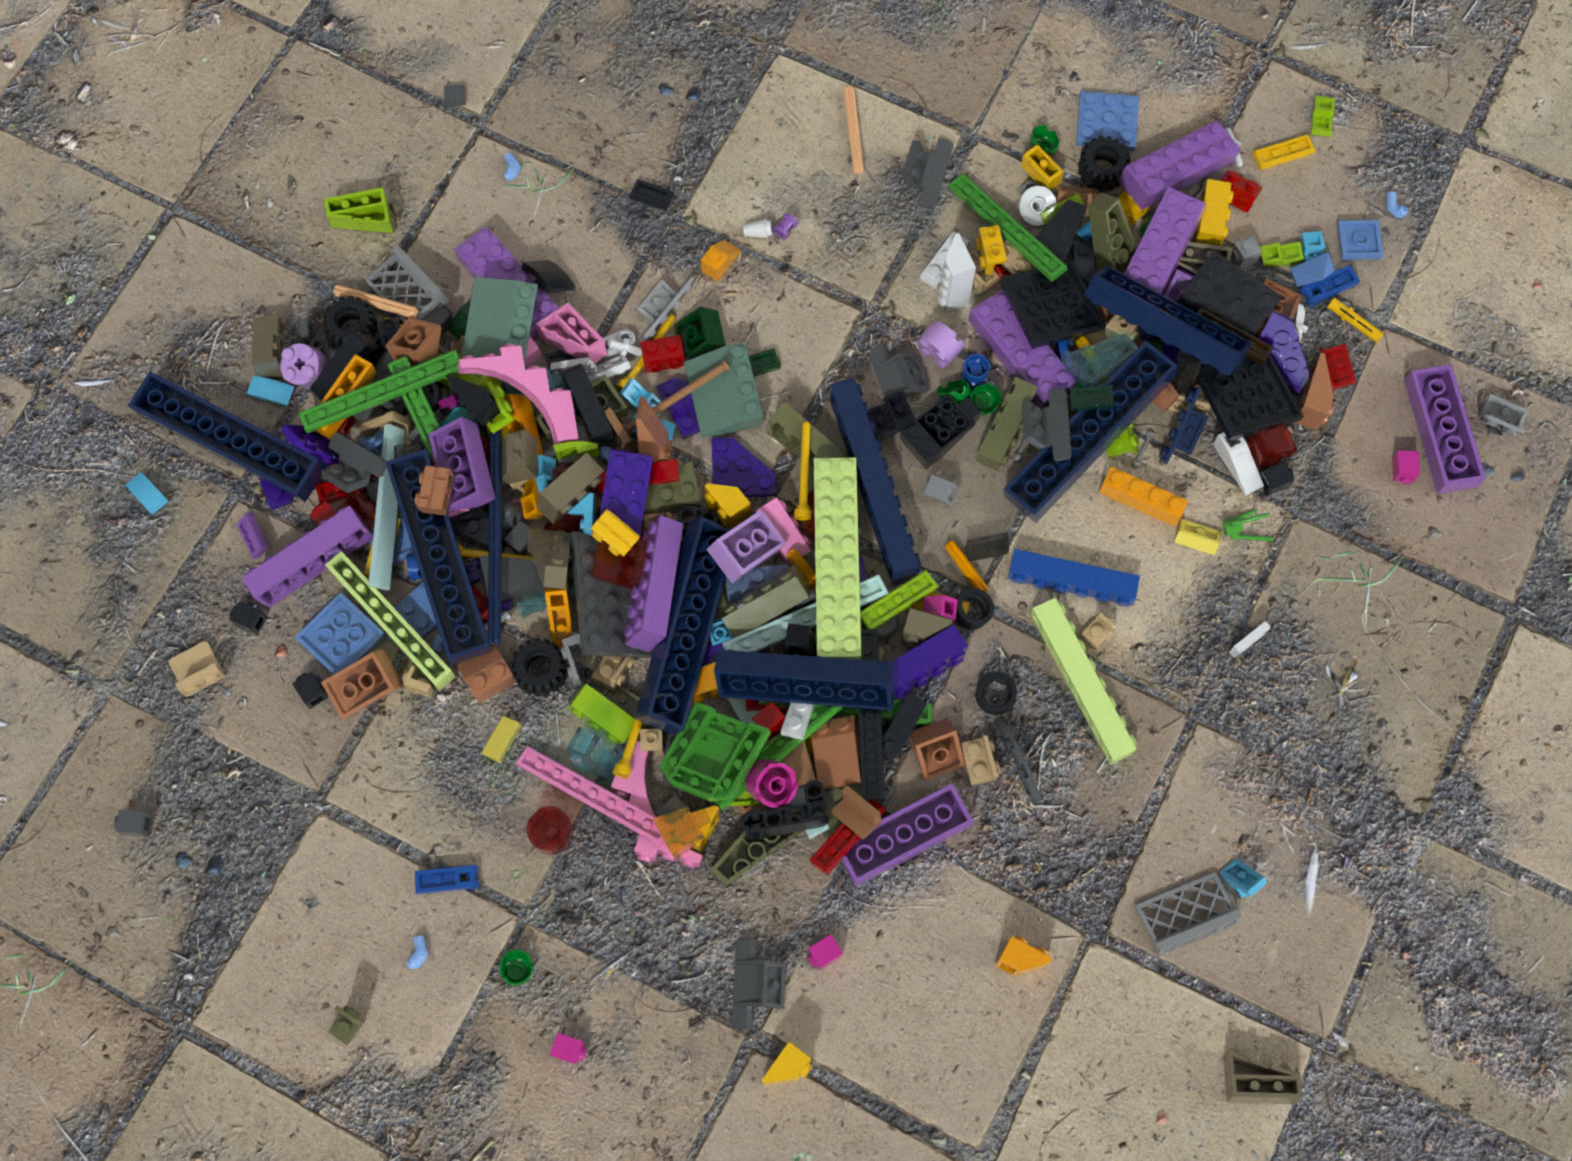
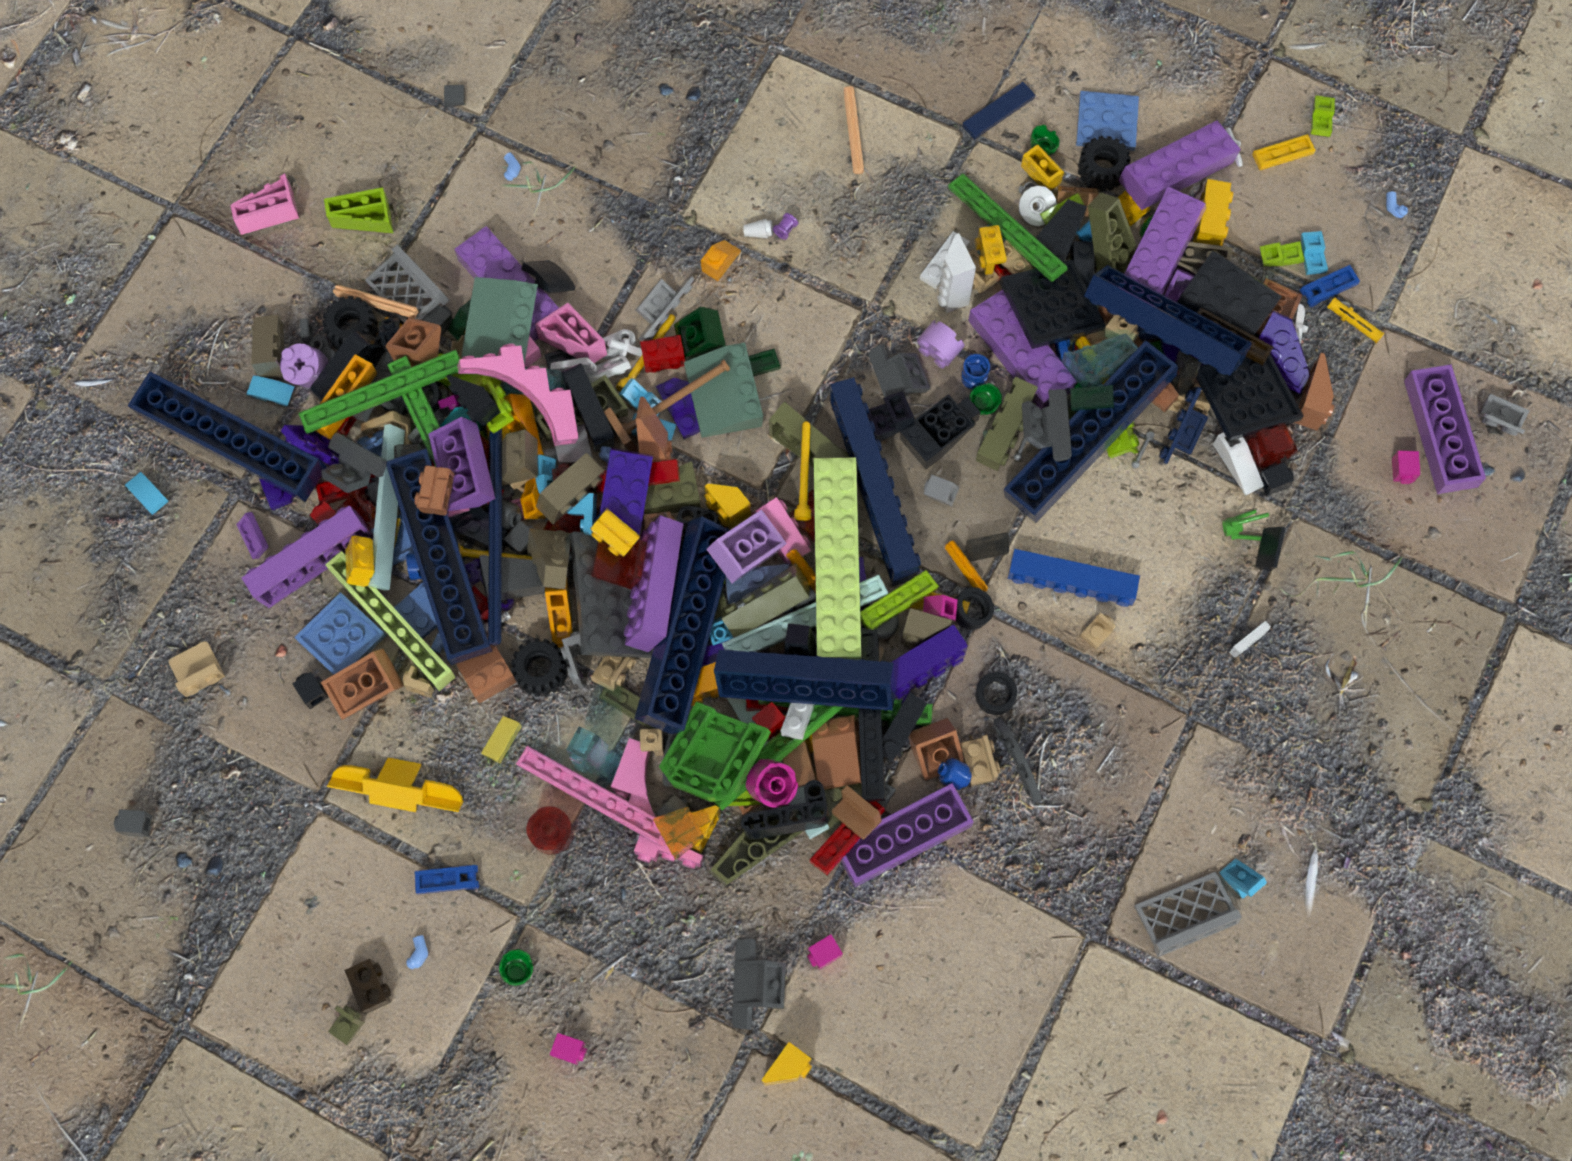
(248, 617): black brick -> none
(265, 208): none -> bright pink wedge
(359, 561): none -> yellow brick
(362, 989): none -> dark brown brick
(394, 786): none -> yellow piece
(537, 602): clear light blue pin -> none
(572, 448): lime slope -> none
(601, 714): lime wedge -> none
(622, 768): yellow piece -> none
(651, 195): black tile -> none
(739, 468): dark purple plate -> none
(927, 170): dark grey plate -> none
(954, 772): none -> blue head
(957, 390): green hair -> none
(998, 110): none -> dark blue tile
(1021, 958): light orange slope -> none
(1083, 681): yellowish green brick -> none
(1143, 496): light orange brick -> none
(1198, 537): light yellow slope -> none
(1244, 190): red bracket -> none
(1245, 252): light grey brick -> none
(1259, 1083): dark tan wedge -> none
(1270, 548): none -> black slope
(1312, 270): medium blue slope -> none
(1339, 366): red bracket -> none
(1359, 240): medium blue plate -> none

